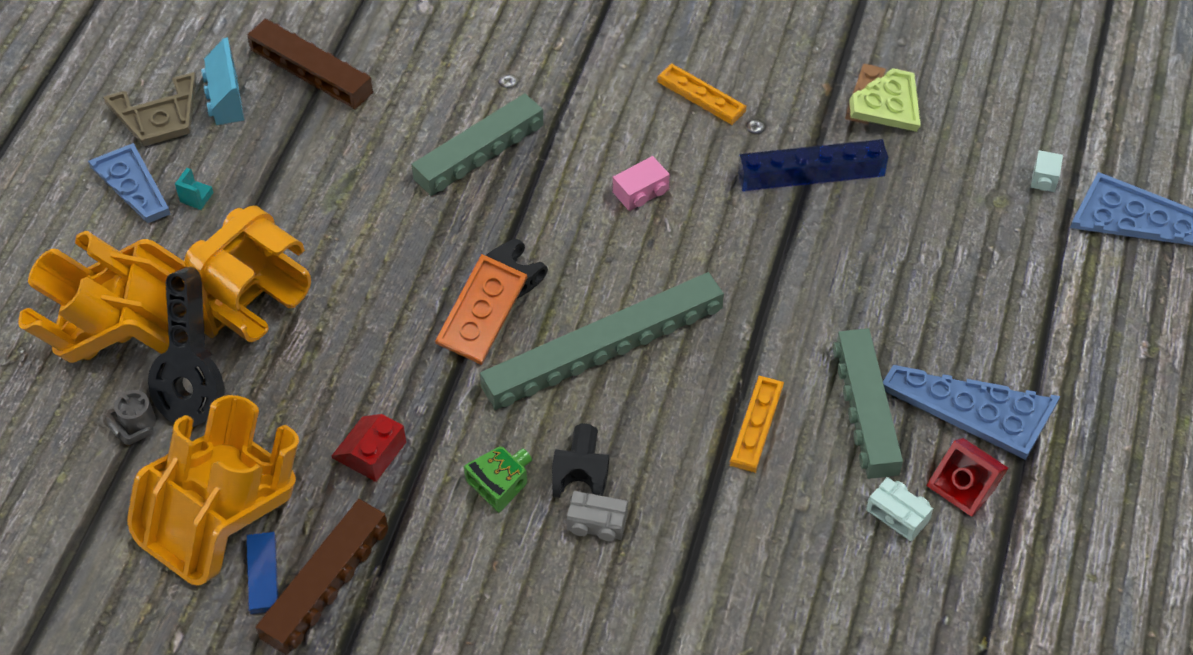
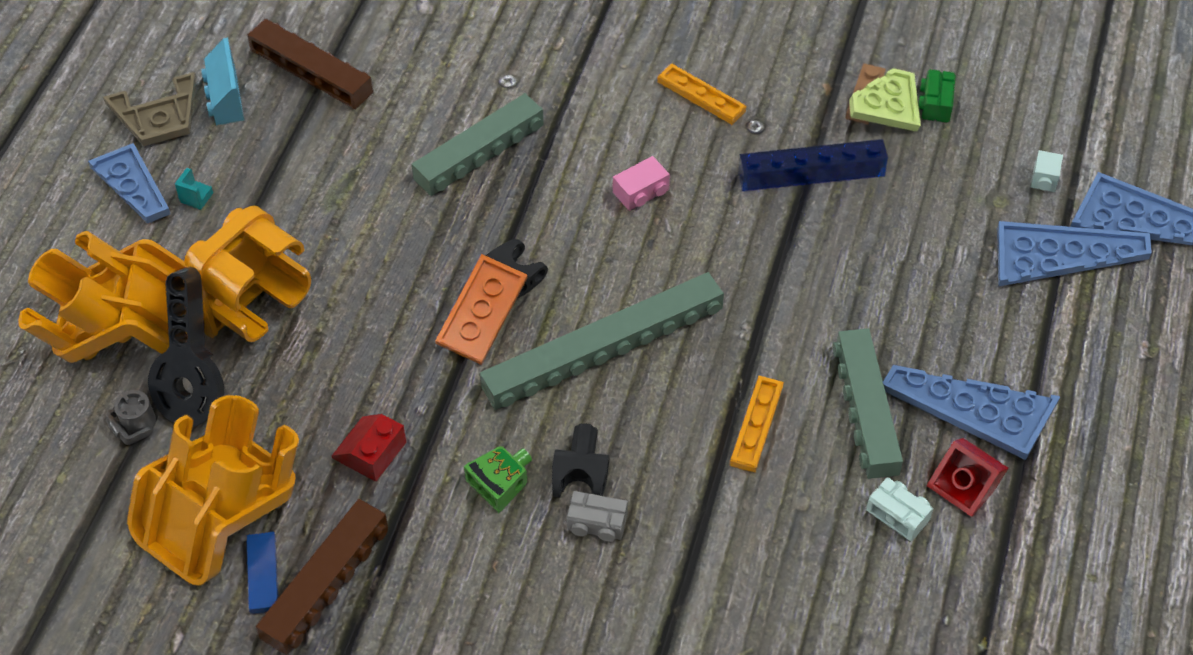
(938, 95): none -> green brick
(1047, 251): none -> medium blue wing

